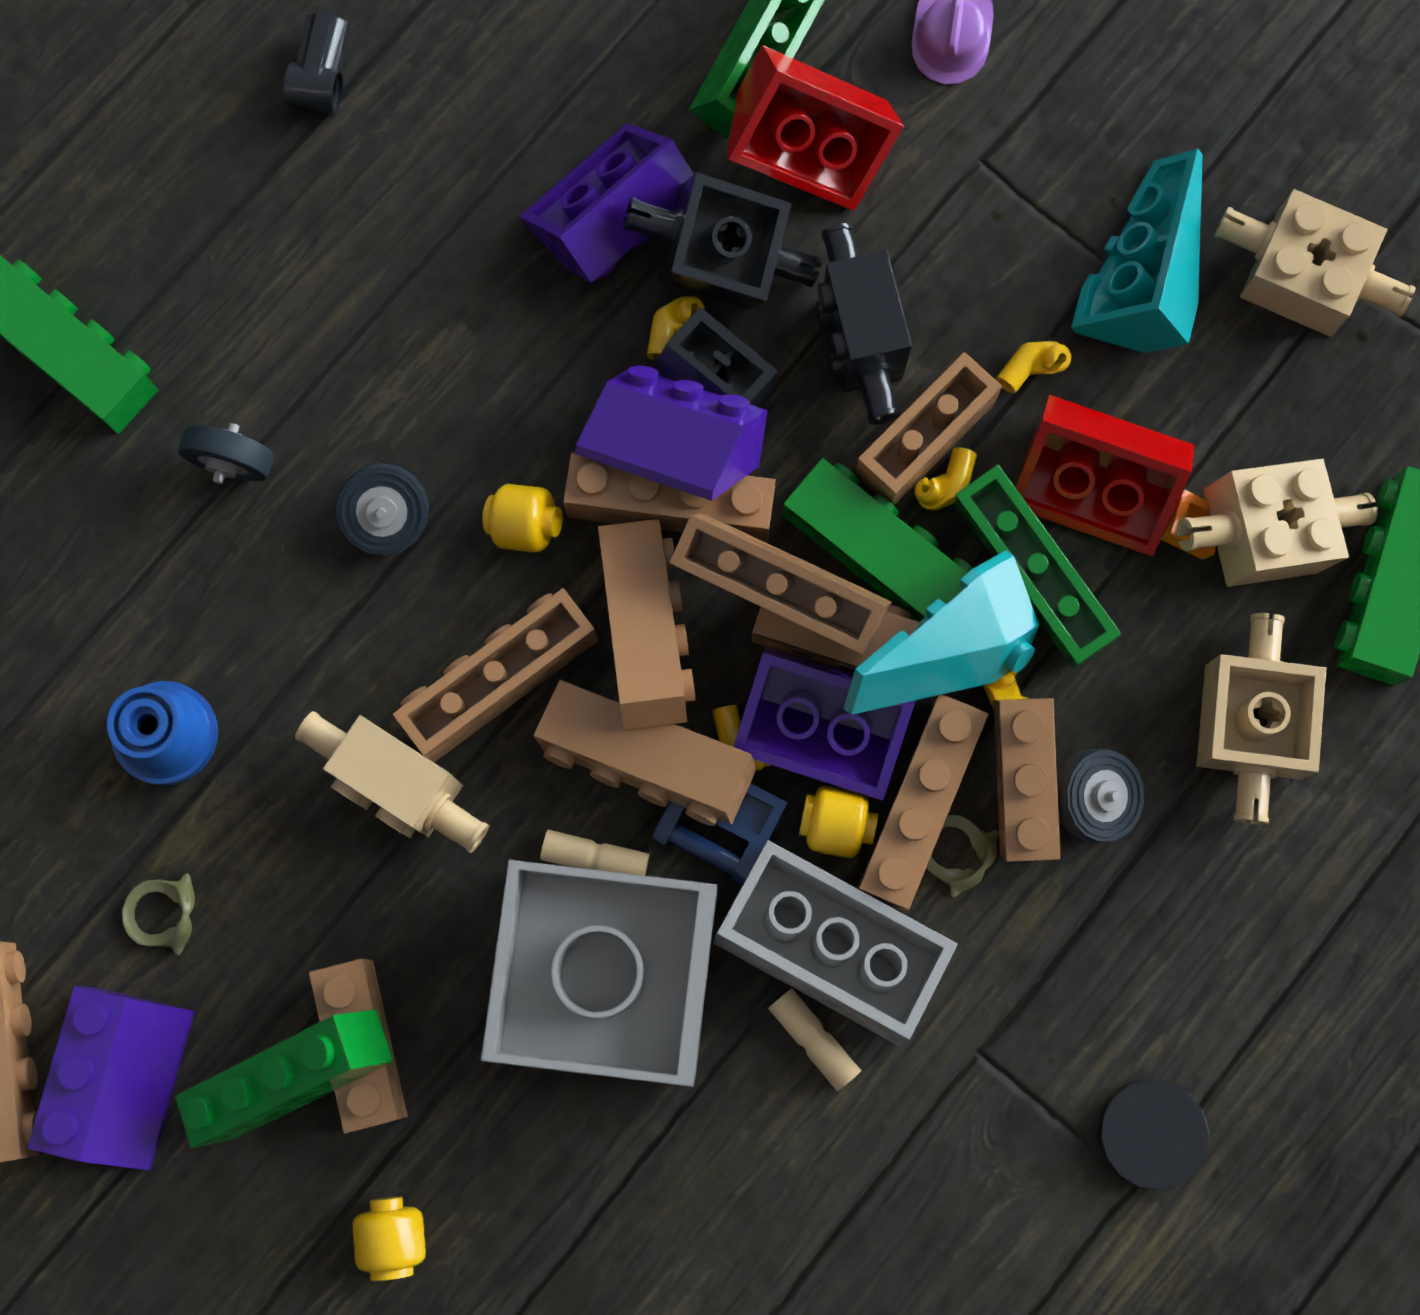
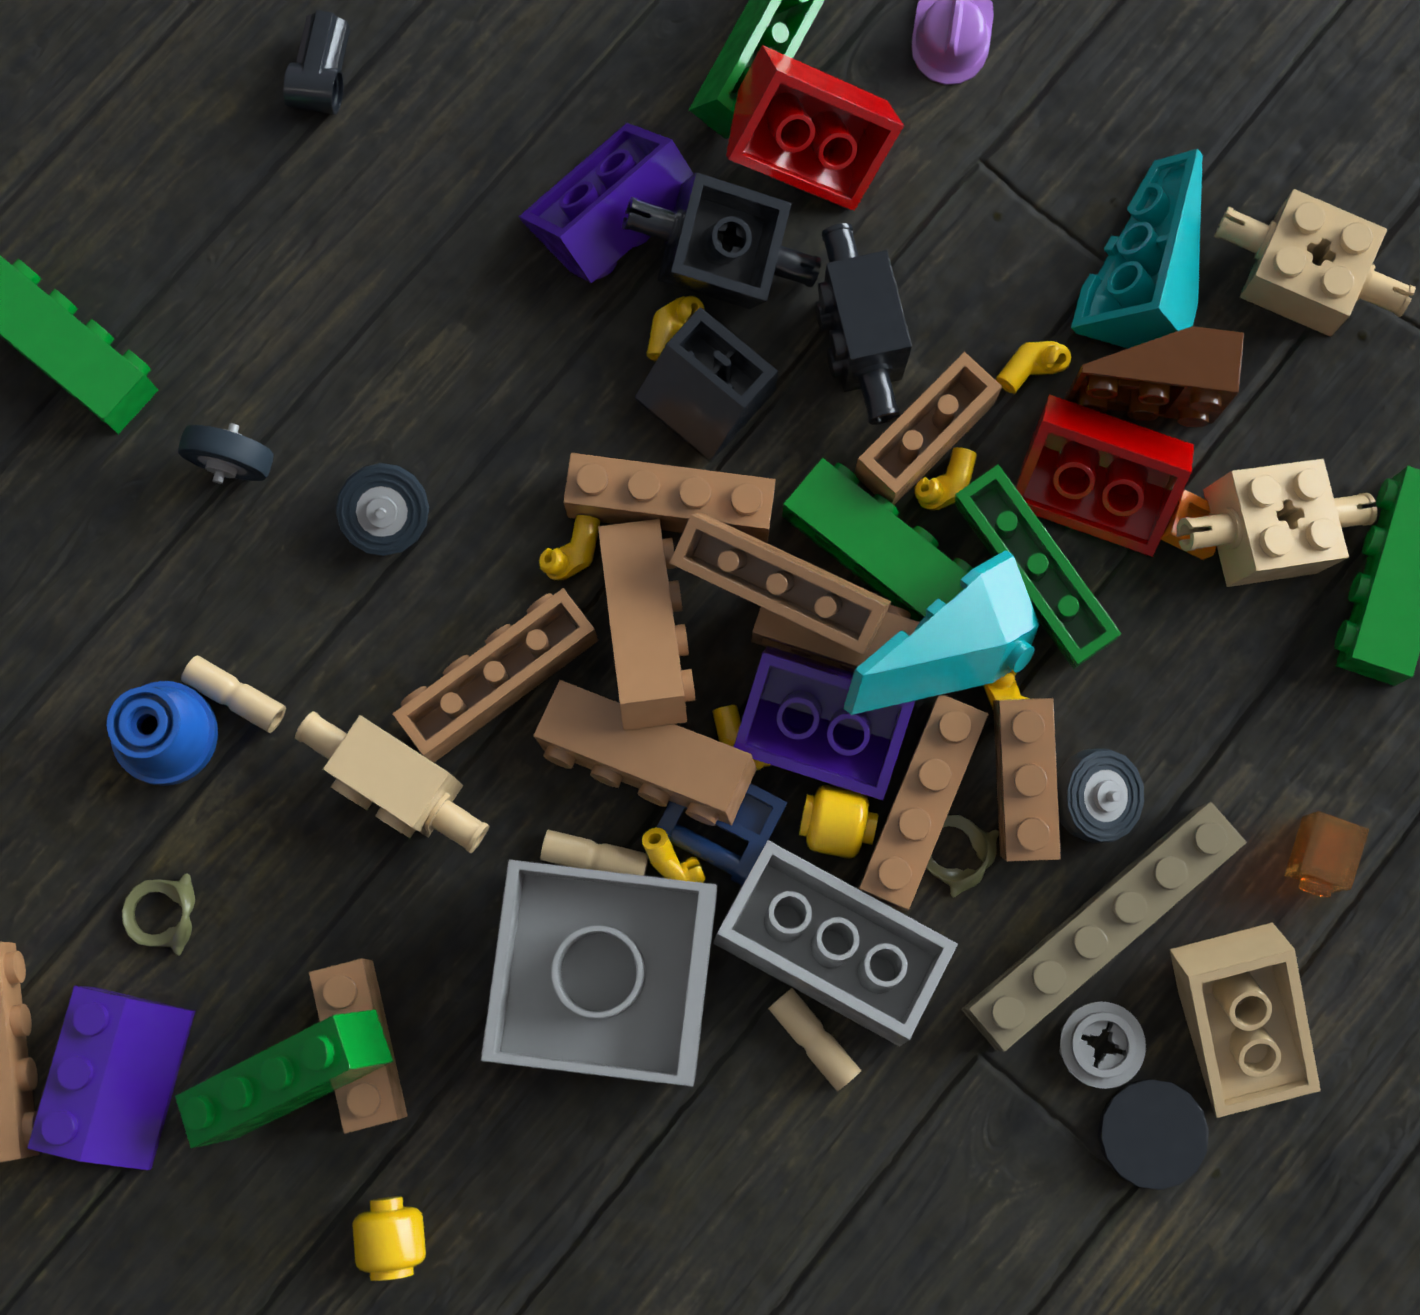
(237, 696): none -> tan piece
(522, 518): yellow head -> none
(575, 556): none -> yellow arm
(665, 859): none -> yellow arm
(674, 432): dark purple slope -> none
(1103, 926): none -> dark tan brick
(1123, 1032): none -> light grey gear
(1175, 377): none -> reddish brown slope
(1247, 1018): none -> tan slope
(1284, 695): tan brick -> none
(1326, 854): none -> clear orange brick

